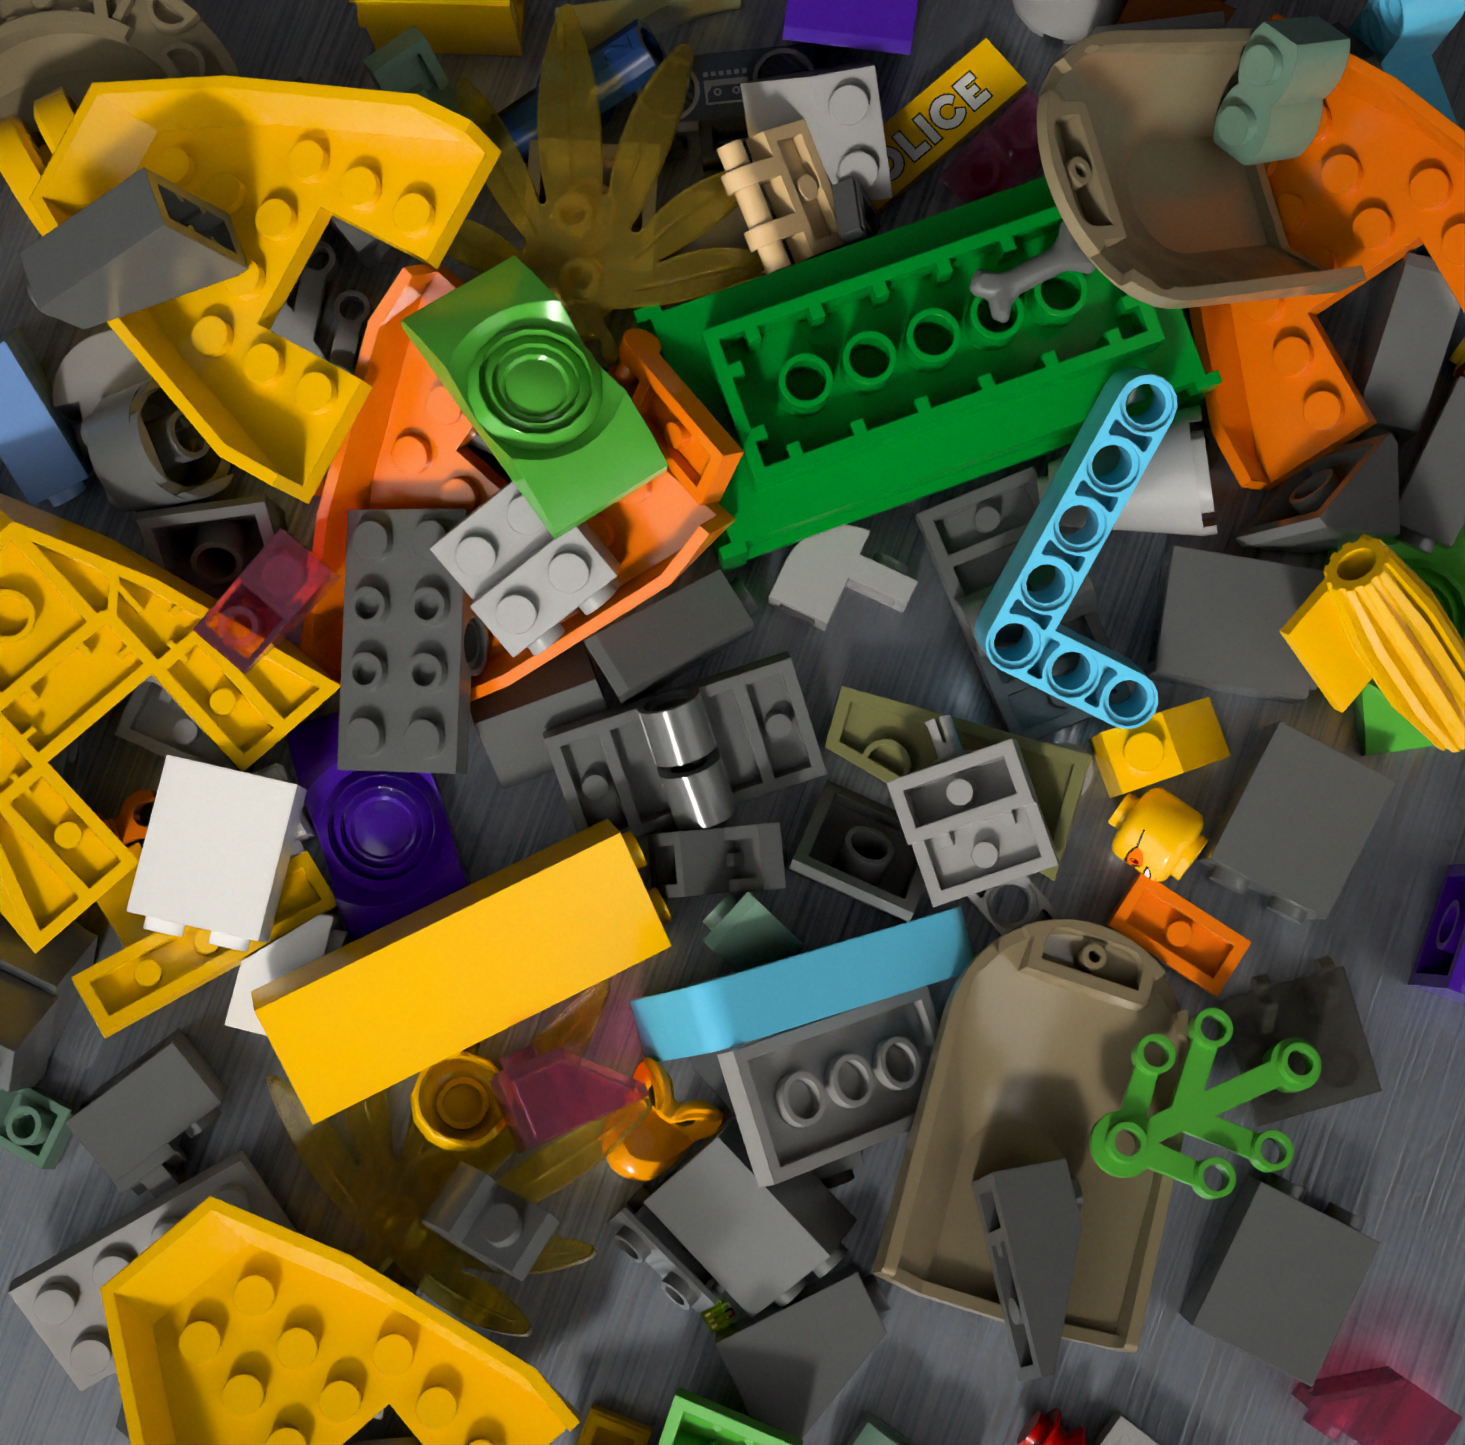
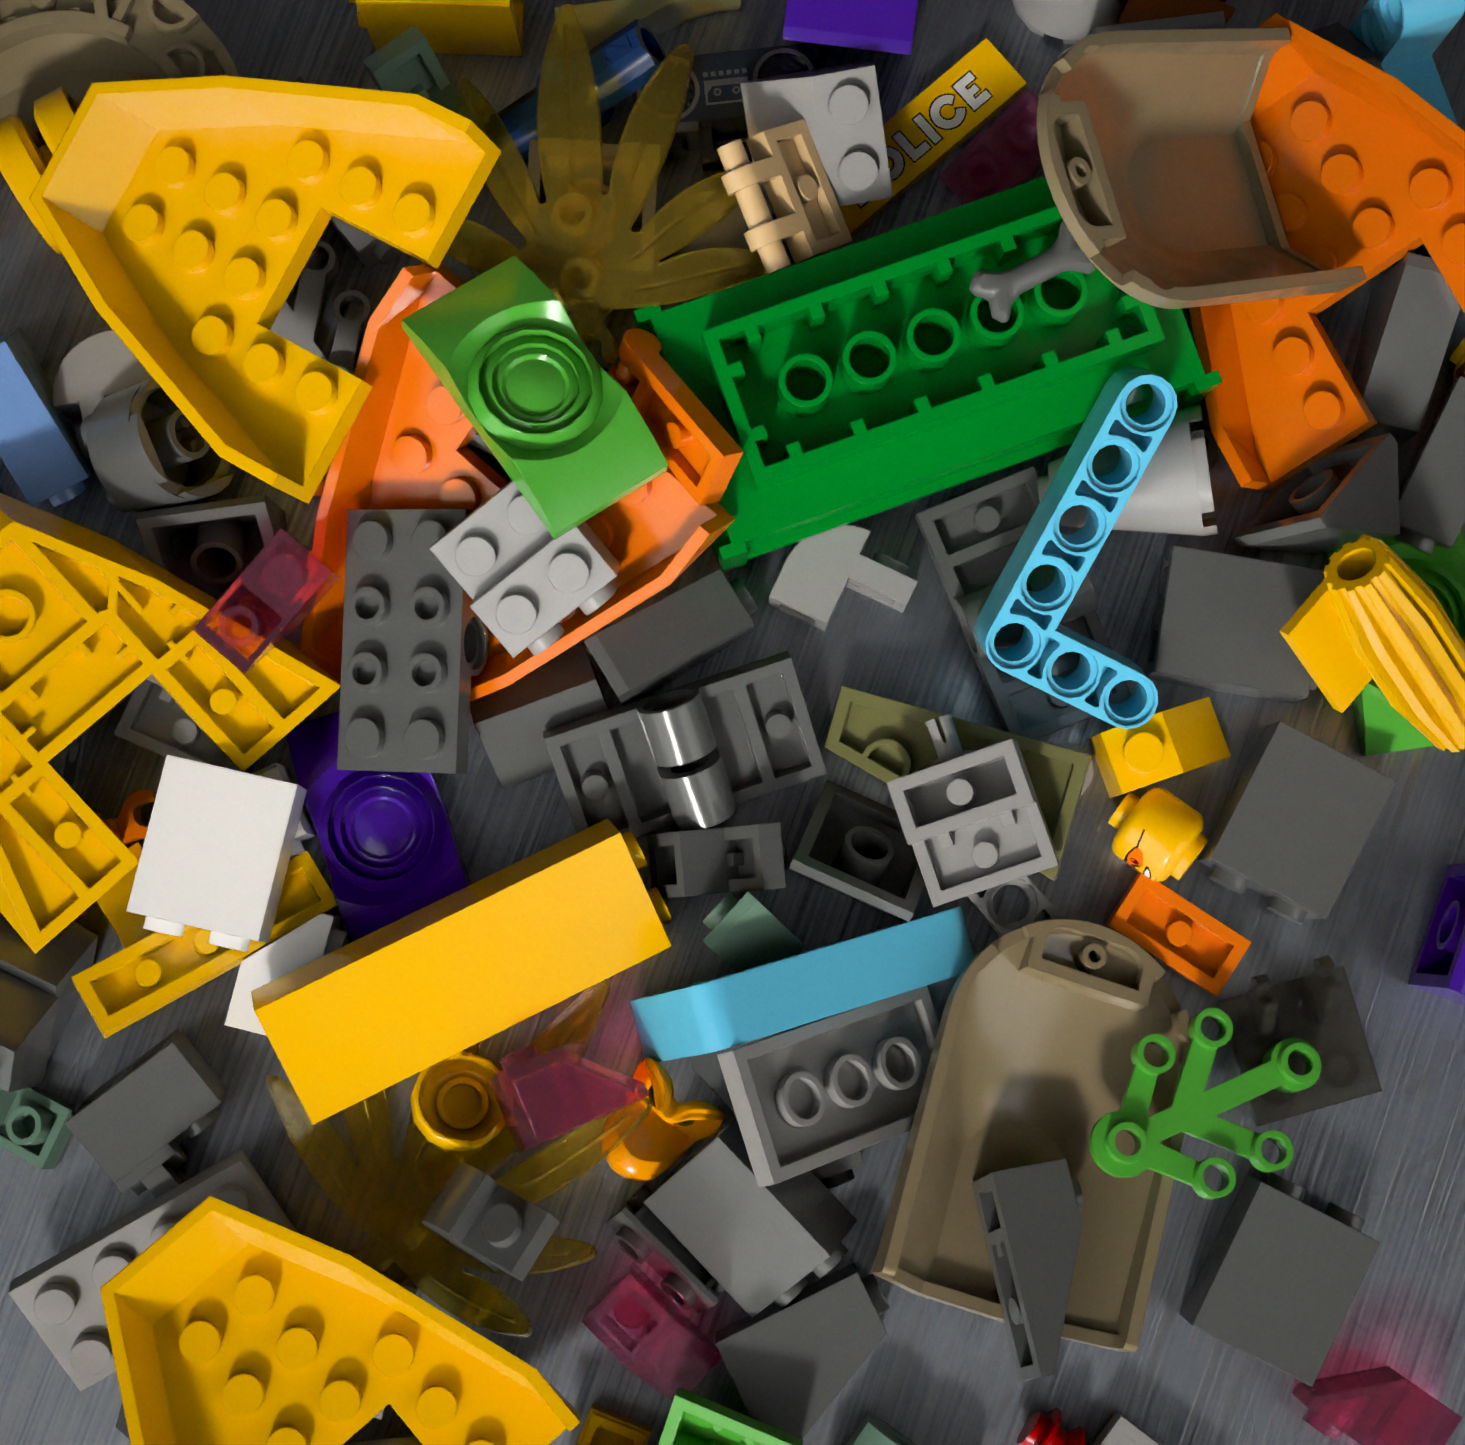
(131, 252): dark grey slope -> none
(650, 1333): none -> clear pink slope
(717, 1316): clear neon green piece -> none
(854, 212): dark grey tile -> none
(1281, 89): sand green brick -> none

